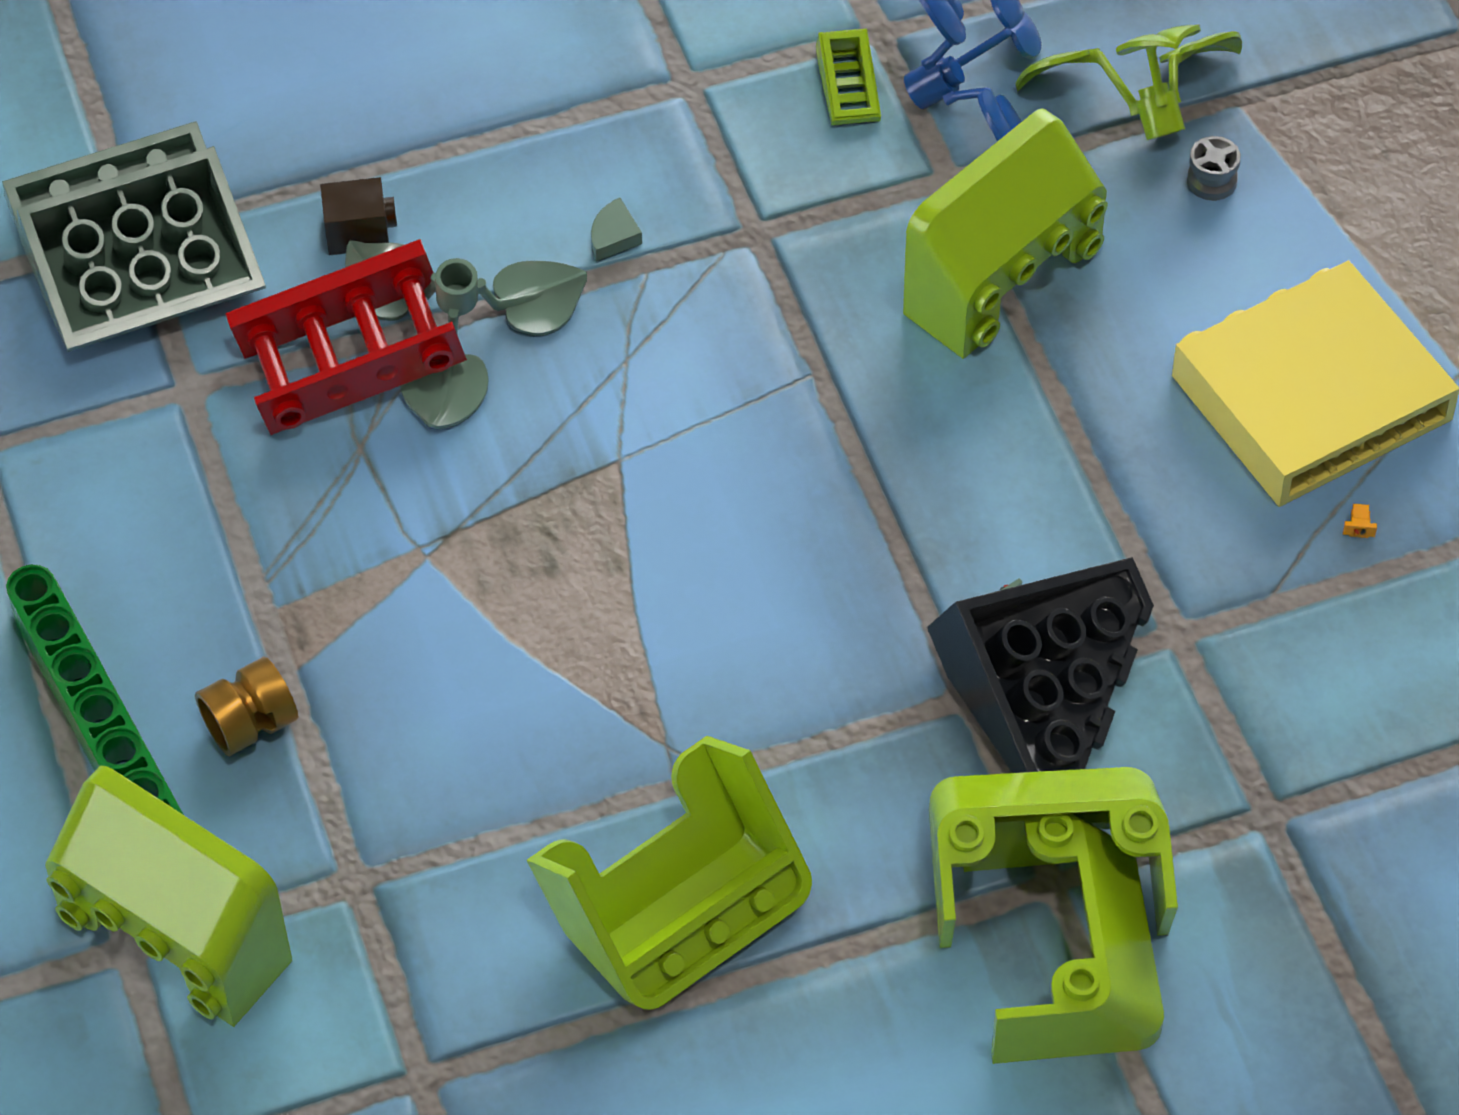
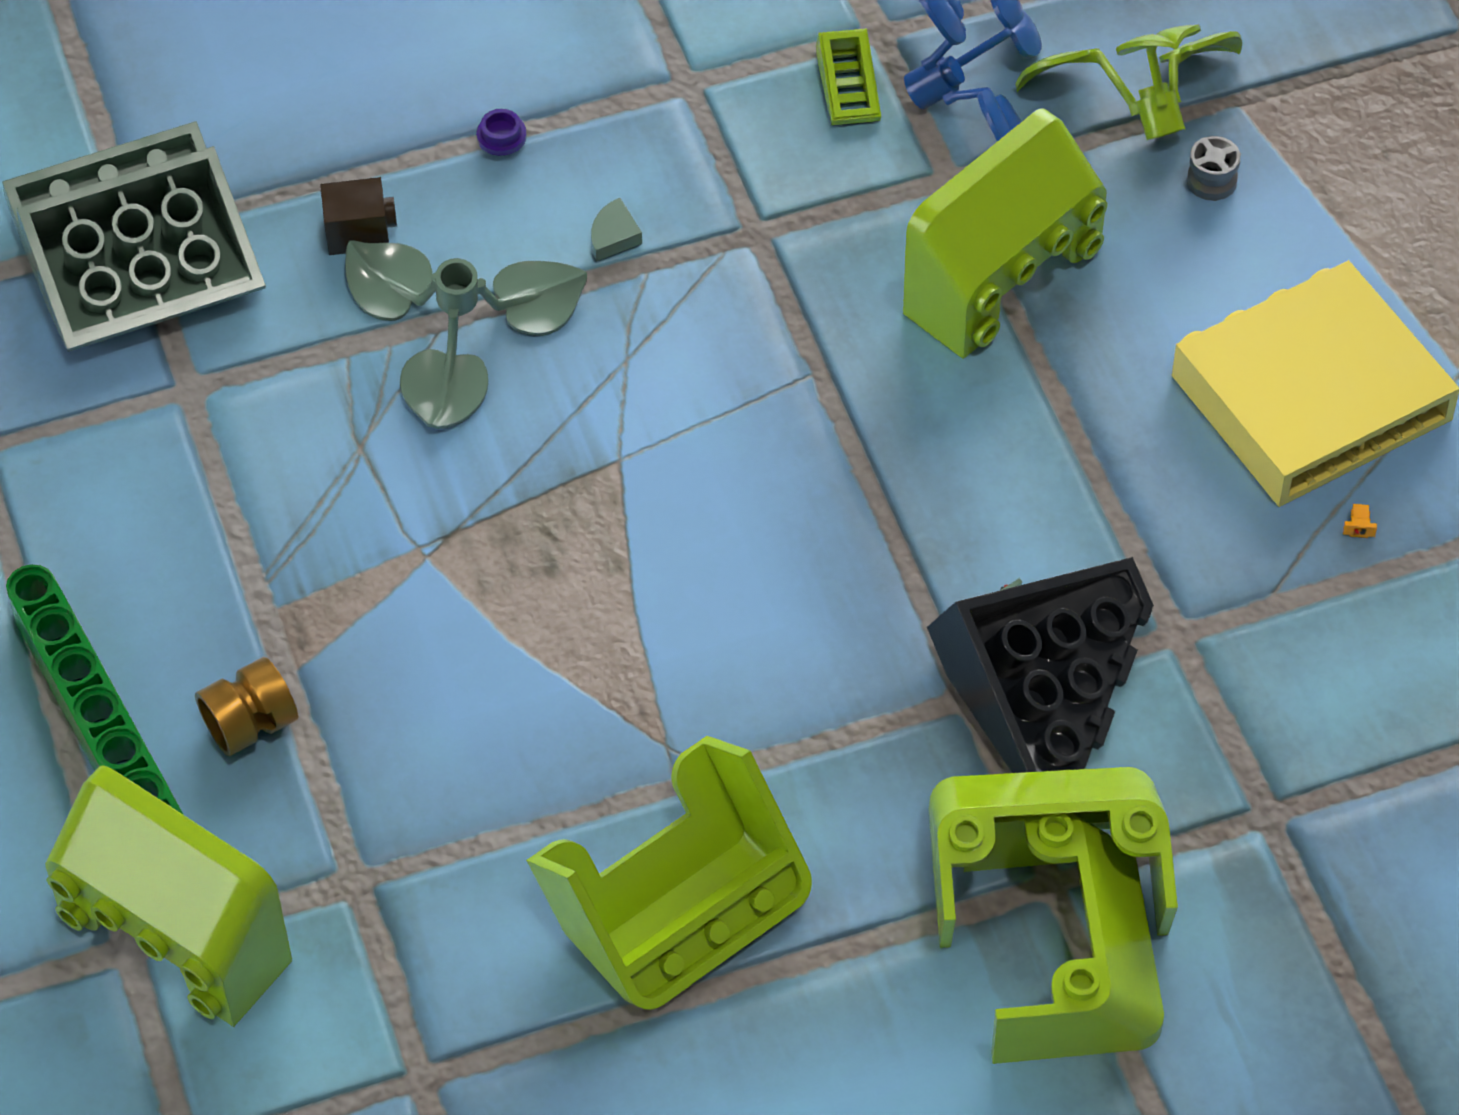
(331, 300): red fence -> none
(501, 132): none -> dark purple plate

